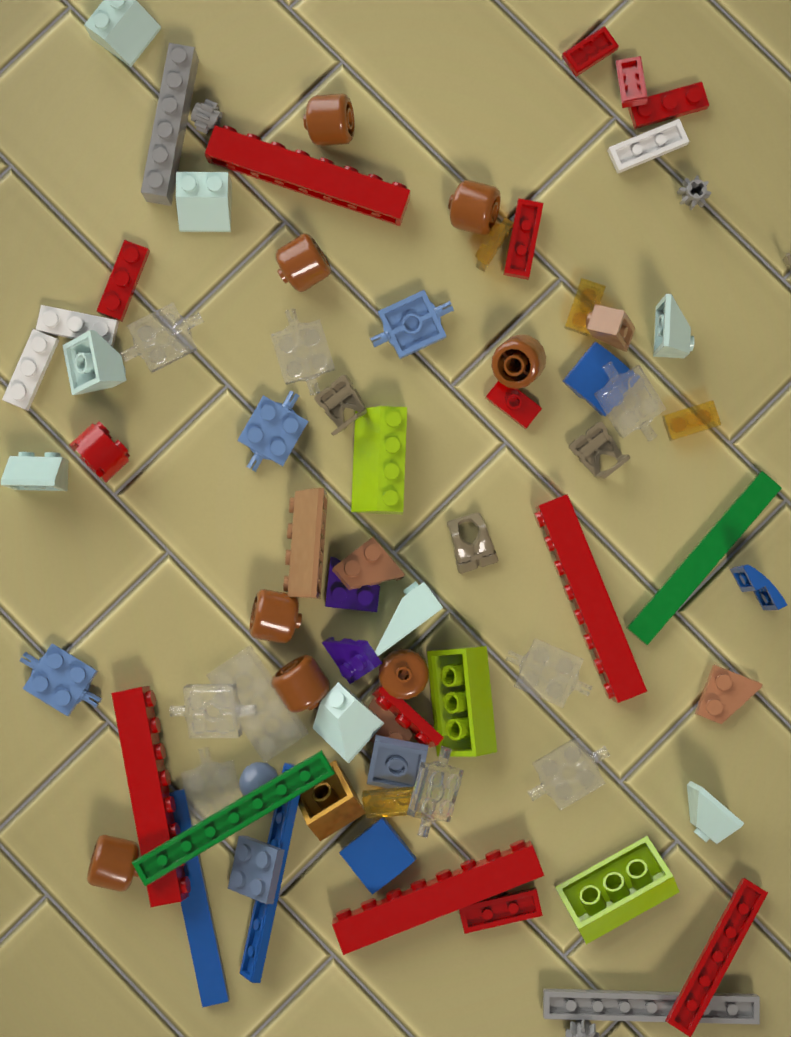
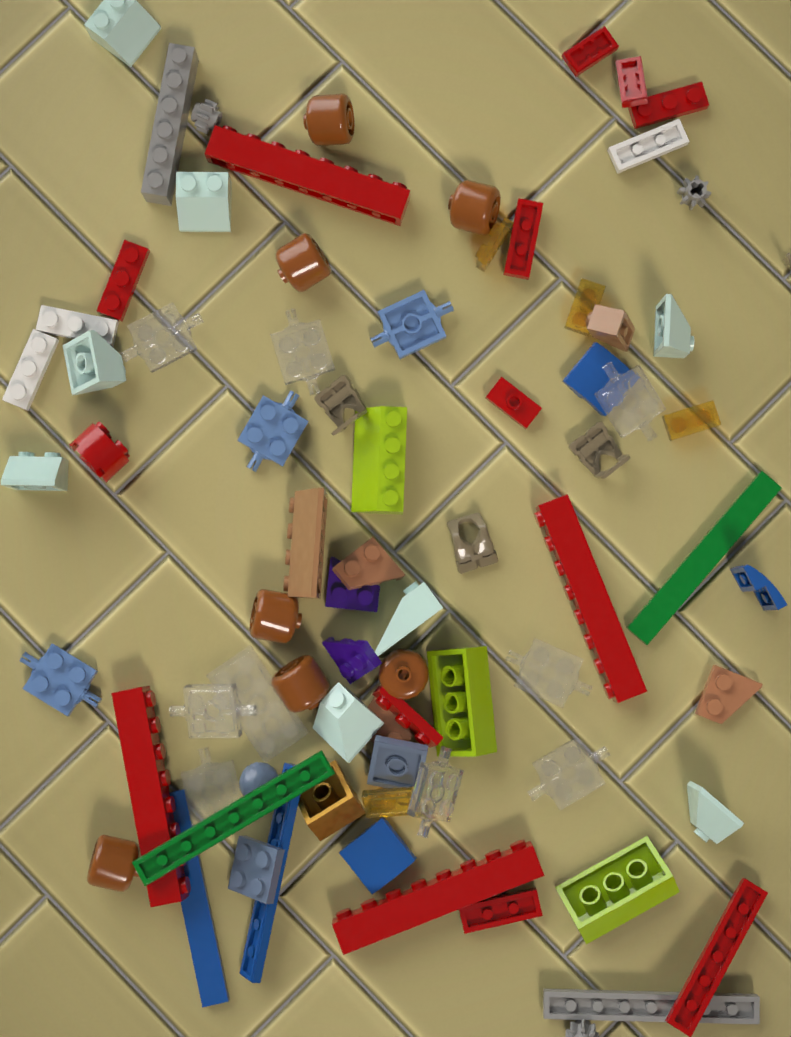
(518, 361): dark orange head -> none

